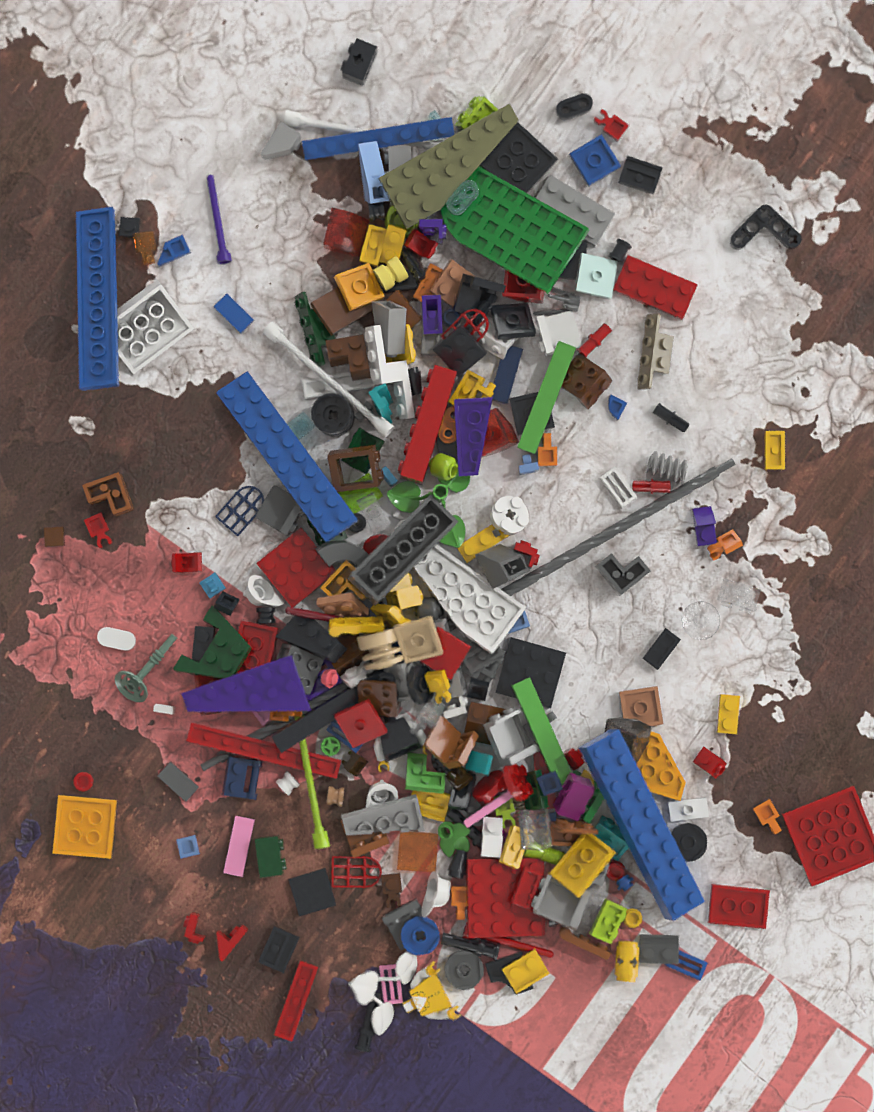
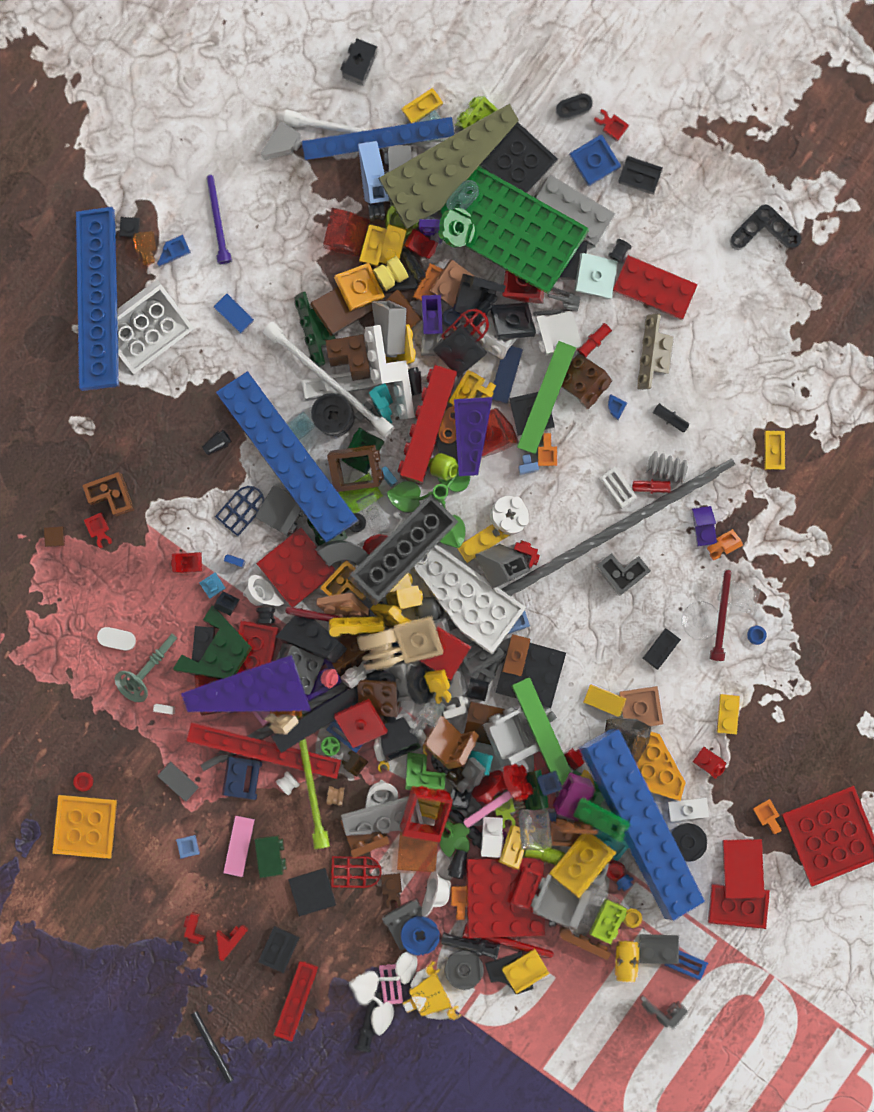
(212, 1047): none -> black bar
(217, 442): none -> black cone
(234, 560): none -> blue tile
(281, 724): none -> tan plate
(422, 106): none -> yellow plate
(424, 831): none -> red window
(447, 227): none -> plate
(473, 774): none -> dark grey plate
(516, 655): none -> dark orange plate
(601, 819): none -> green plate
(604, 700): none -> yellow tile
(675, 1013): none -> dark grey bracket
(717, 652): none -> dark red piece
(743, 869): none -> red tile
(756, 635): none -> blue plate

